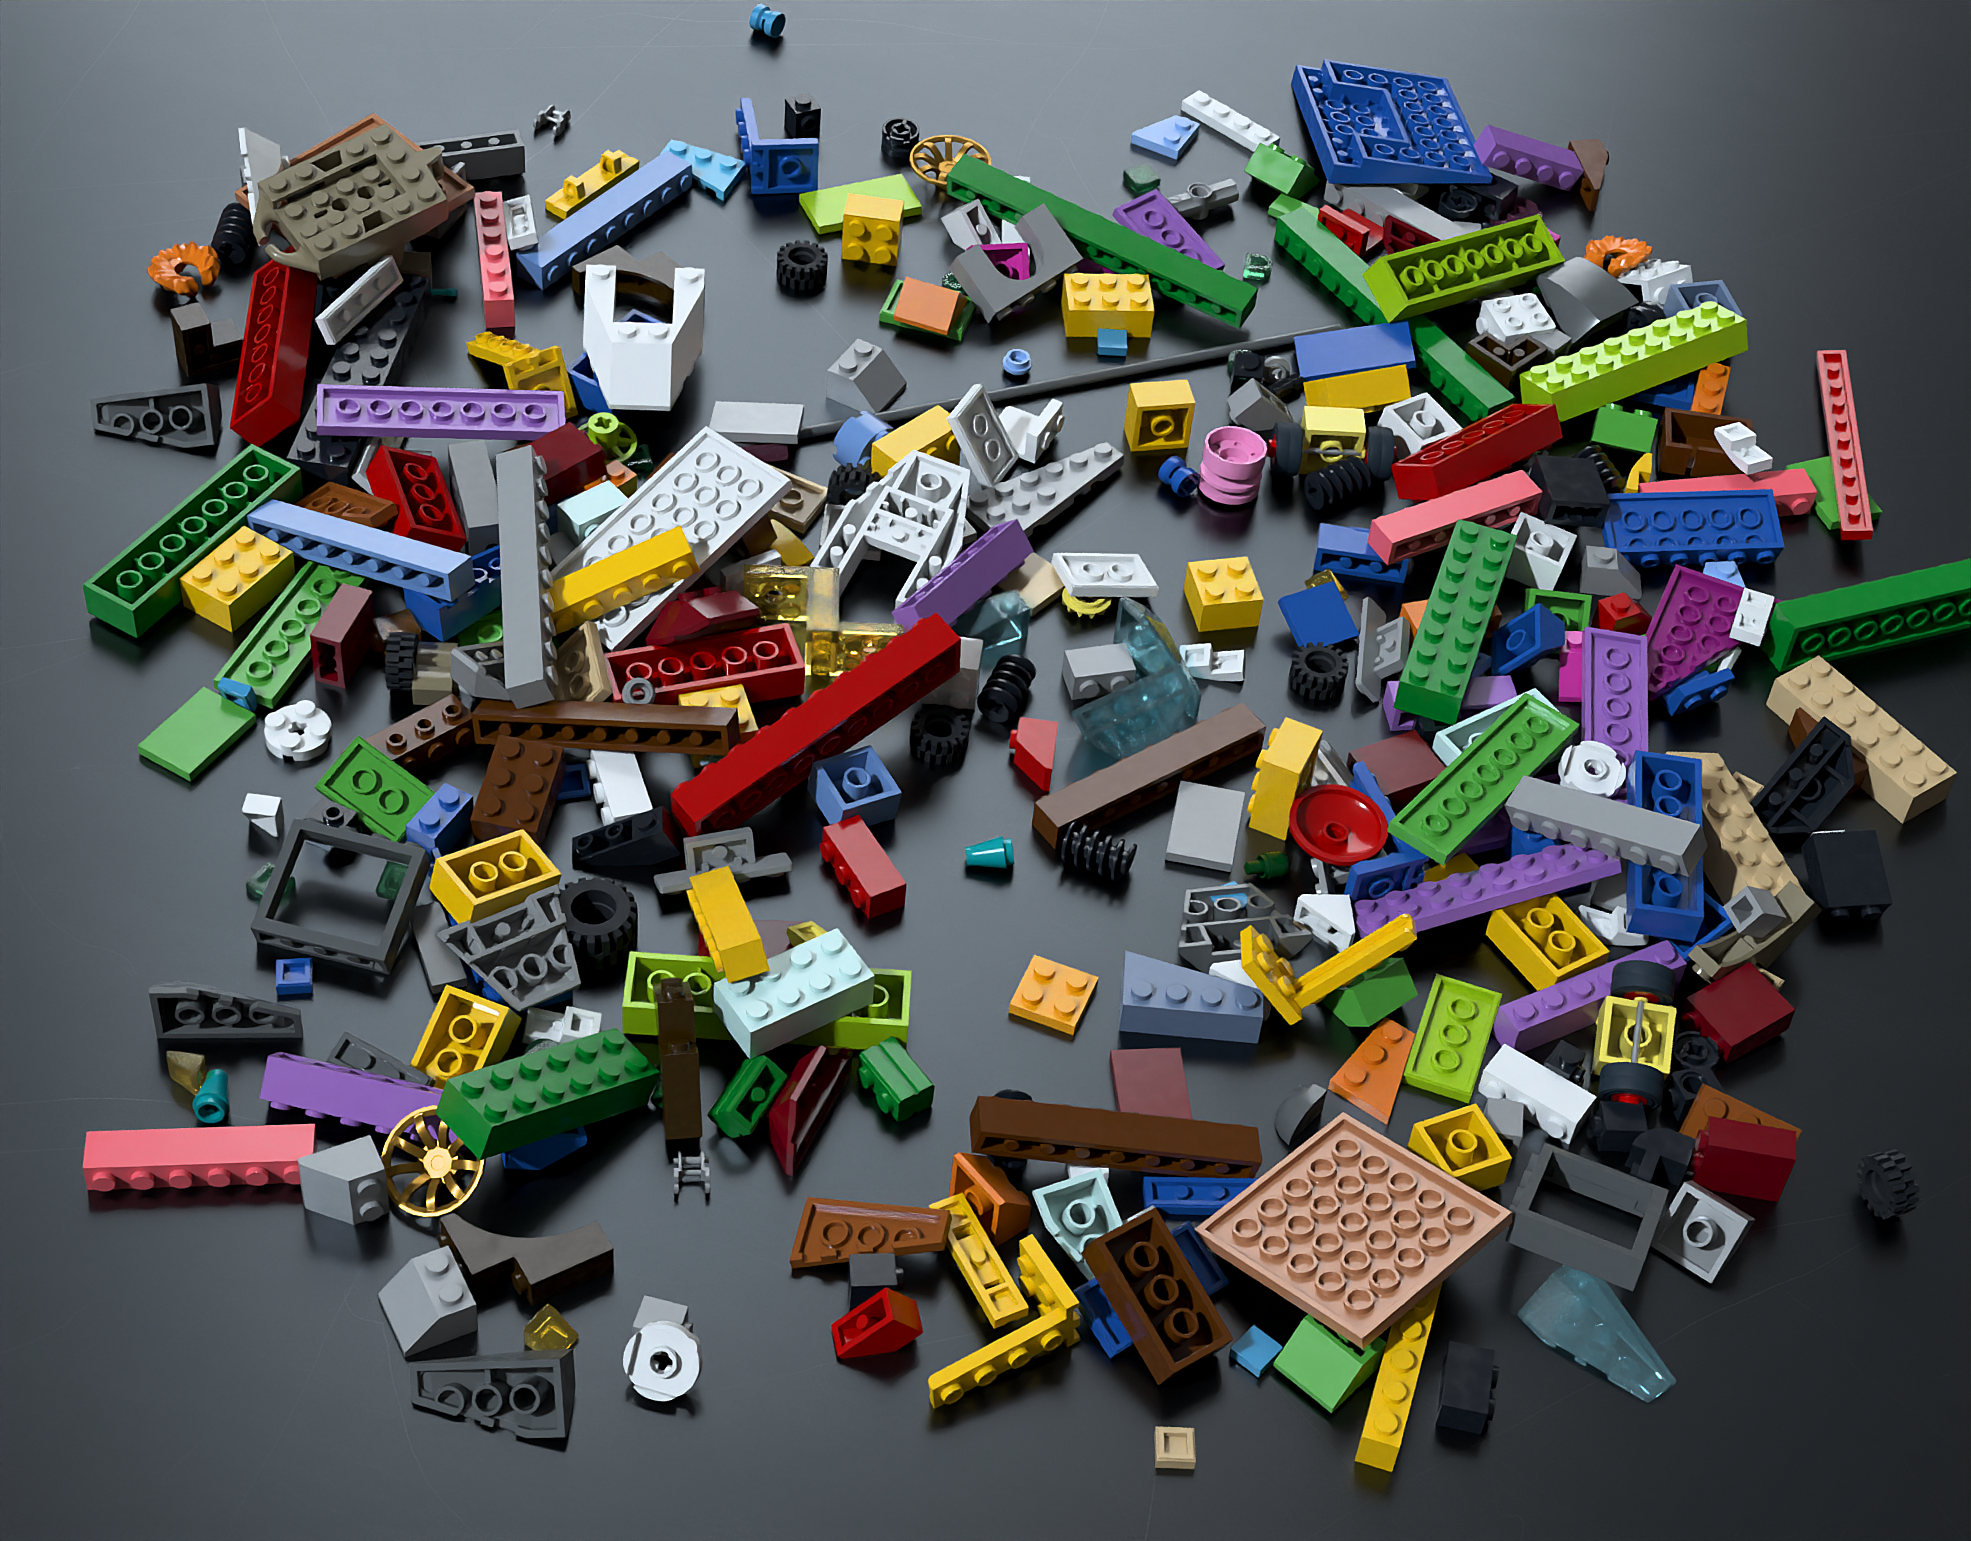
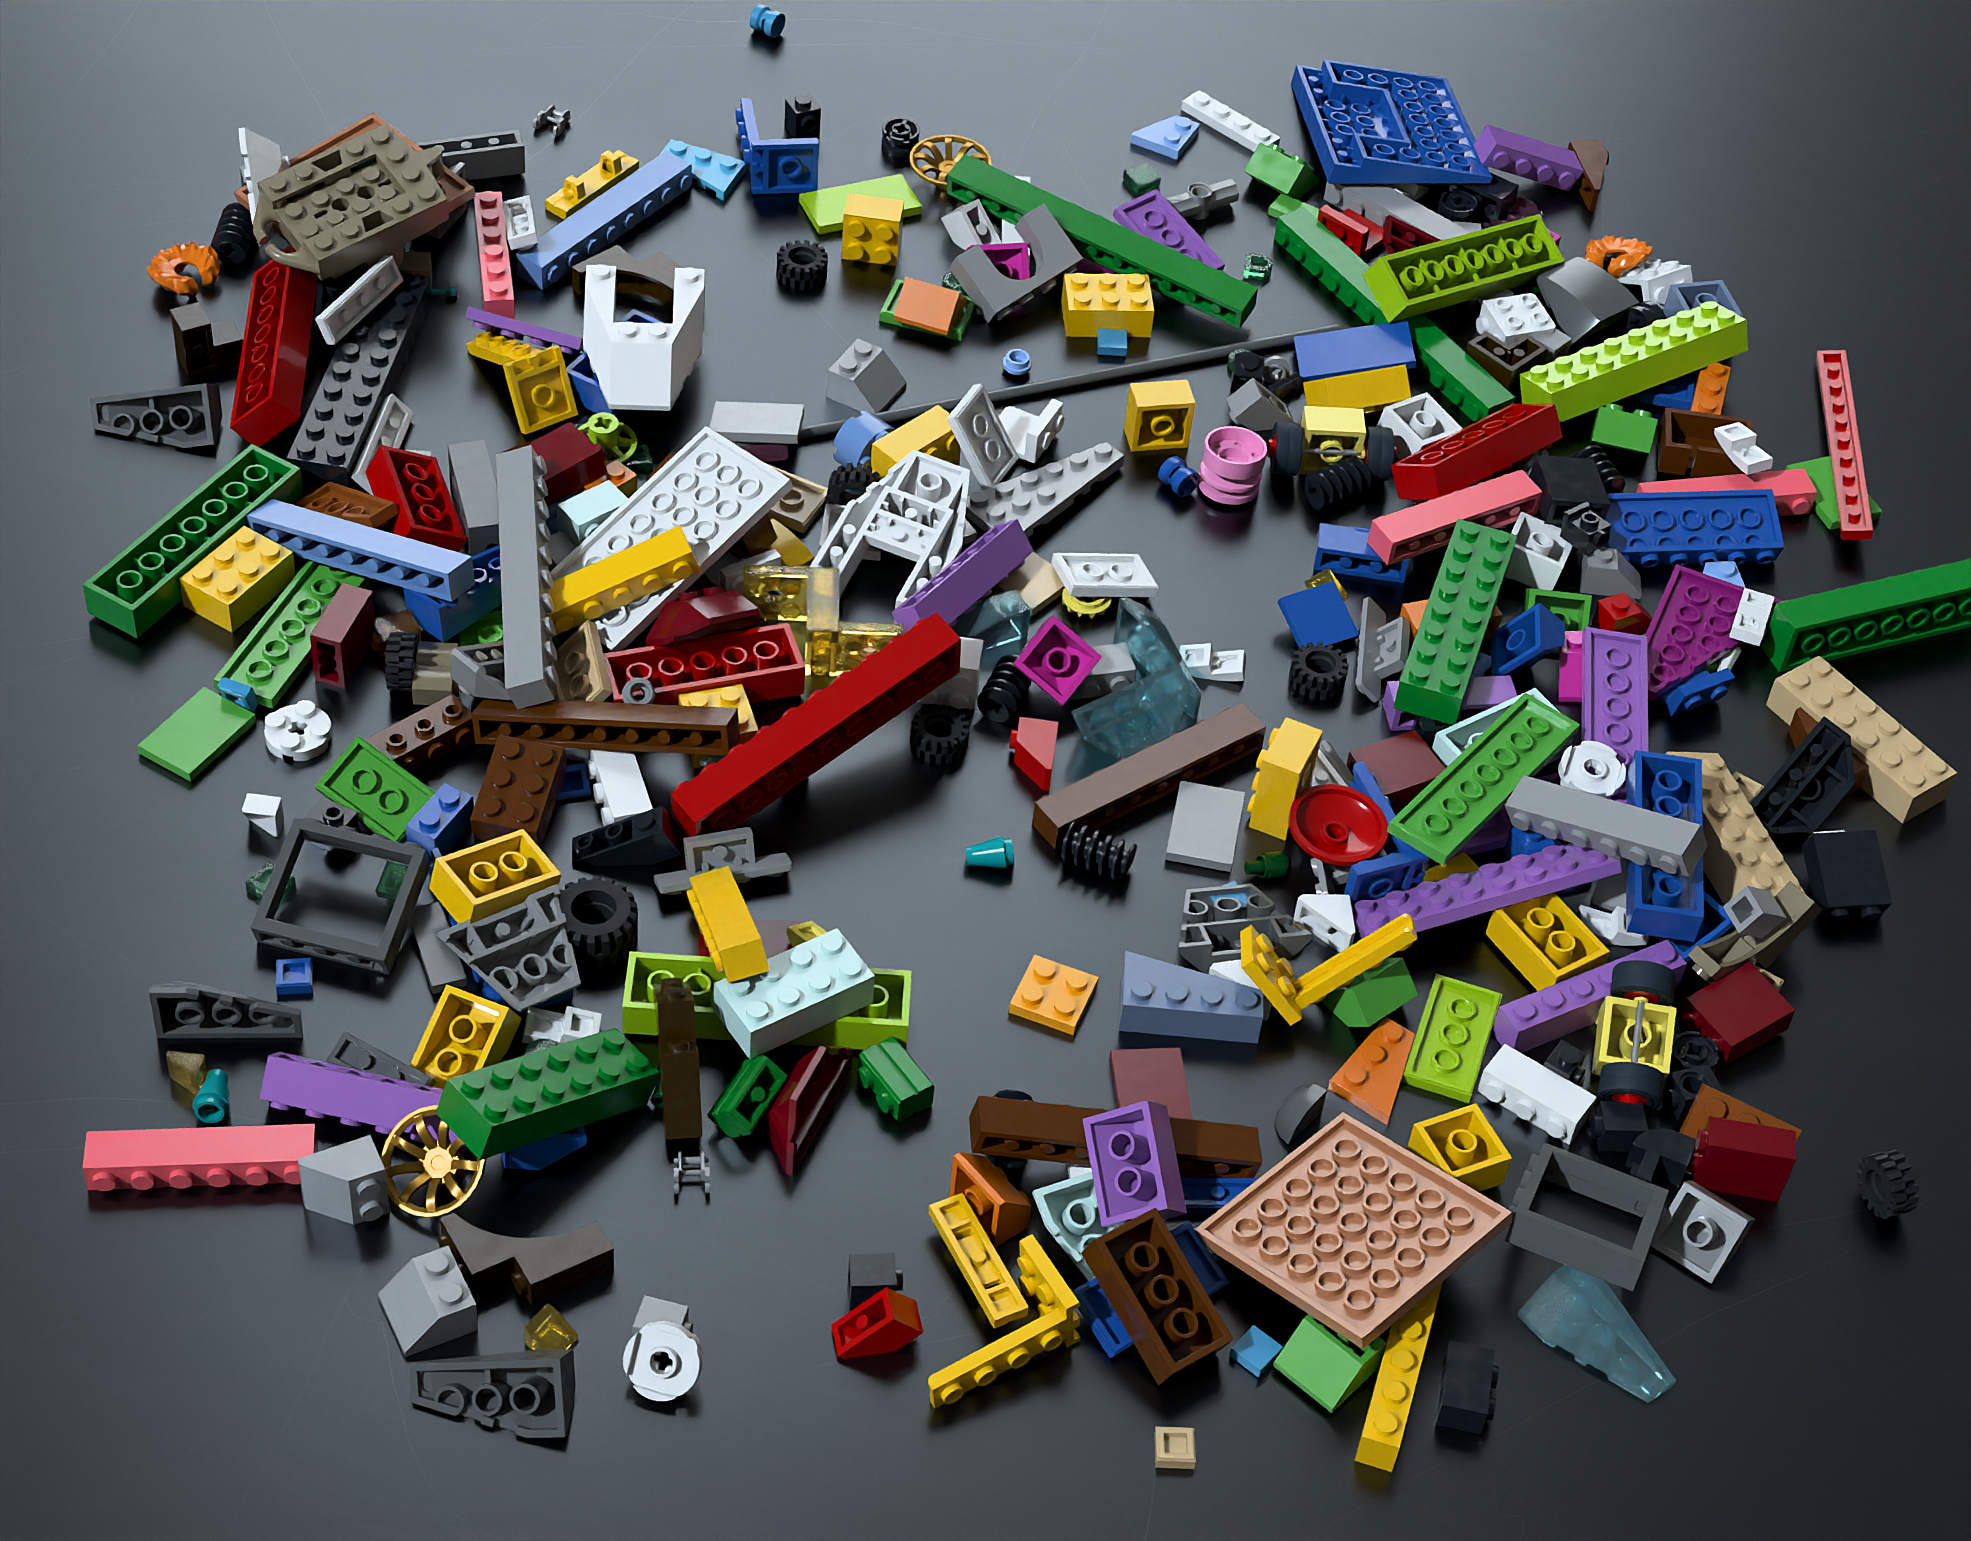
(438, 412): medium lavender plate -> none
(517, 329): none -> medium lavender plate
(842, 1227): dark orange wing -> none
(854, 786): medium blue brick -> none
(863, 867): brick -> none
(1057, 660): none -> dark pink slope
(1134, 1163): none -> medium lavender slope
(1223, 594): yellow brick -> none
(1506, 1121): light grey brick -> none
(1585, 529): none -> black brick
(1639, 474): yellow slope -> none

